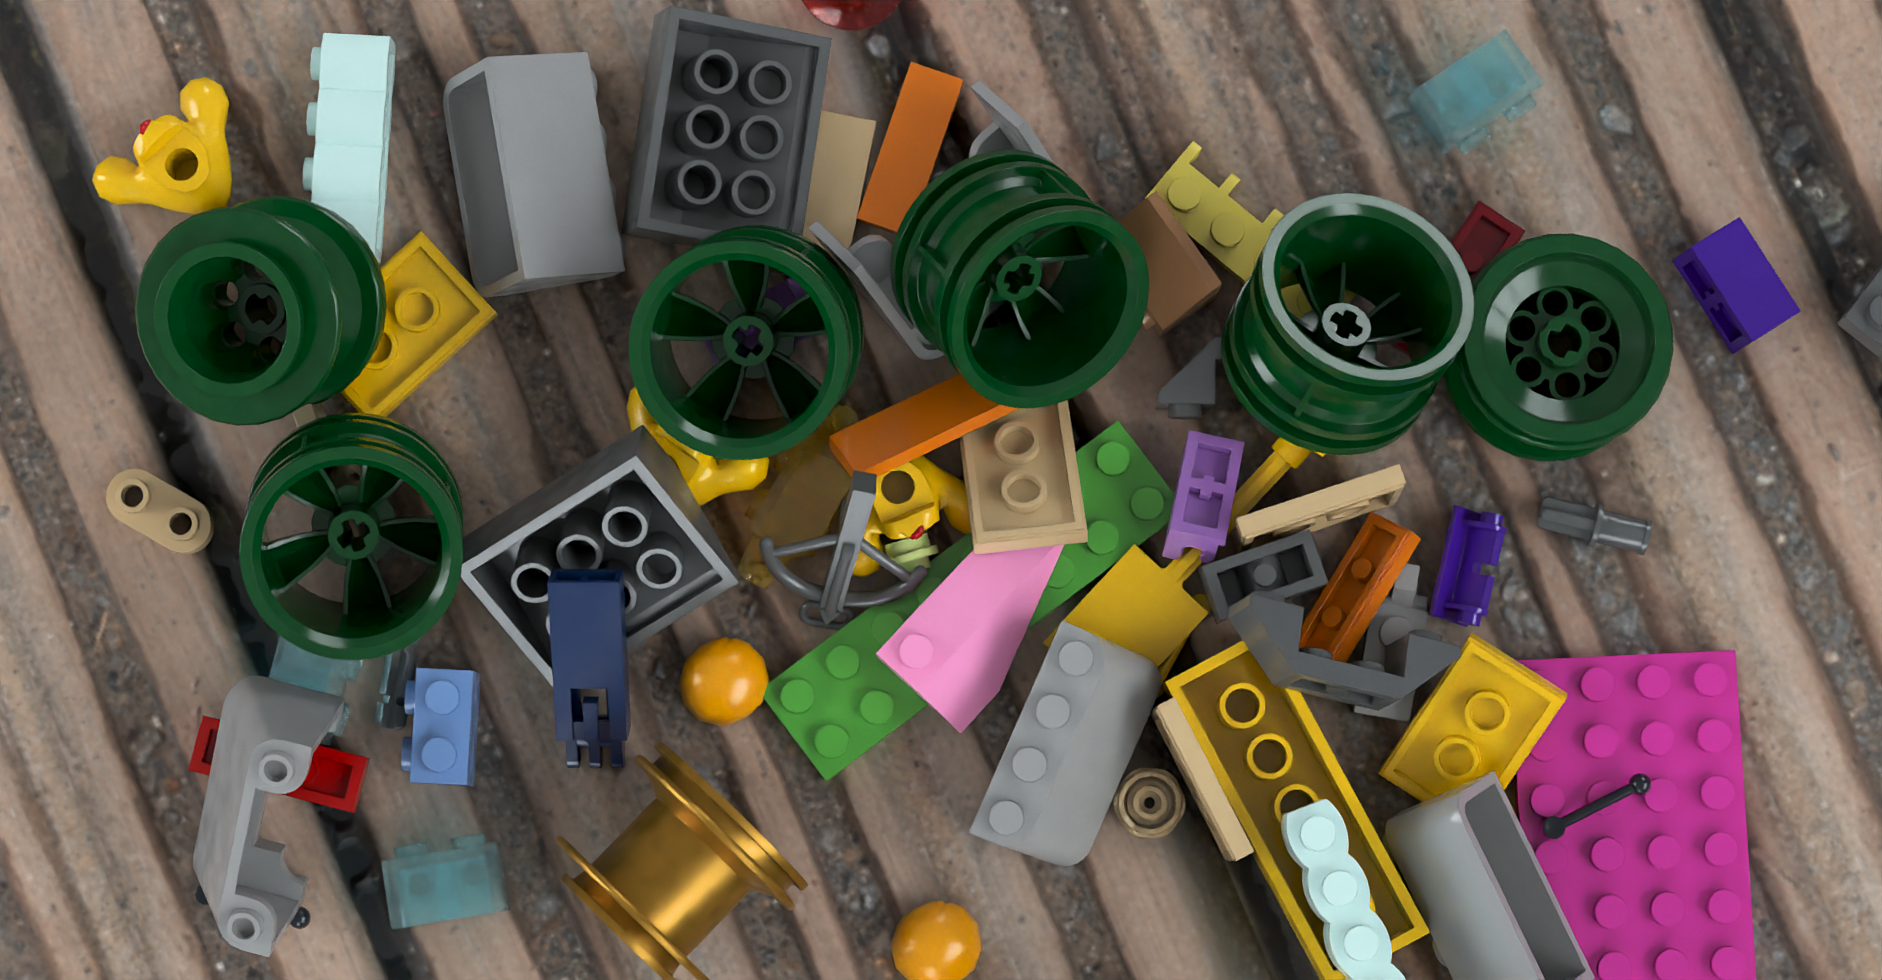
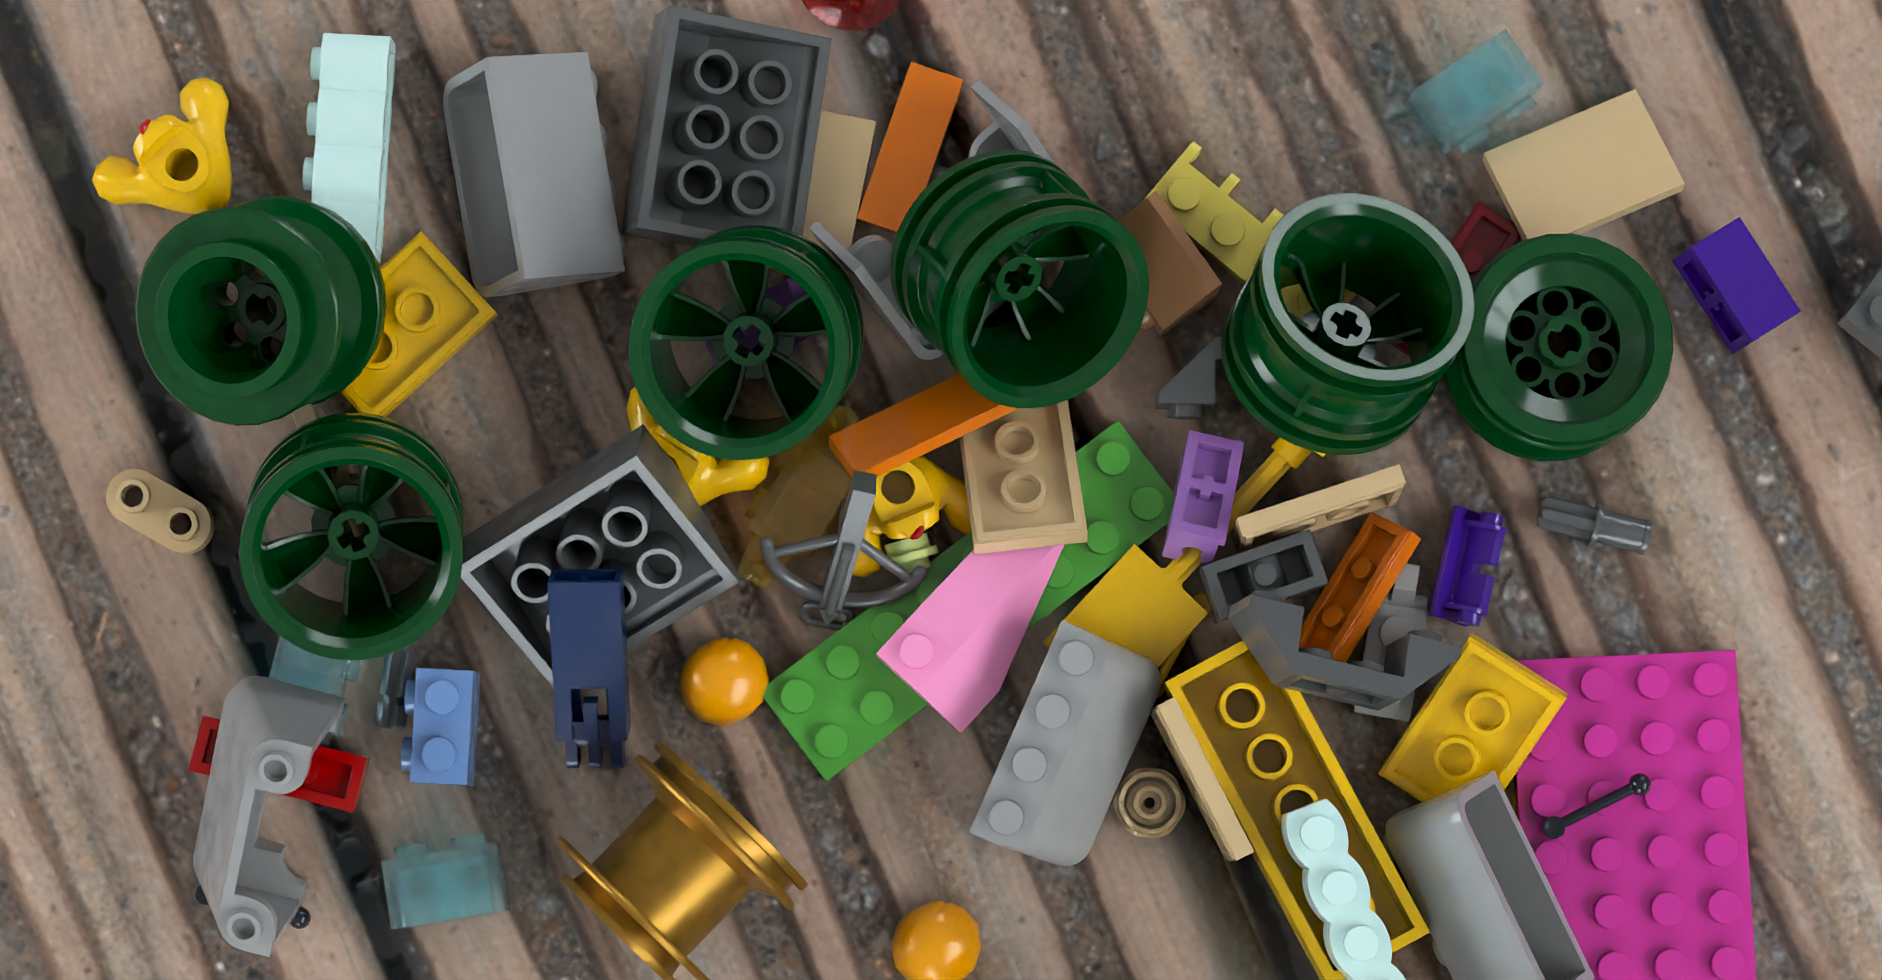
(1584, 169): none -> tan tile

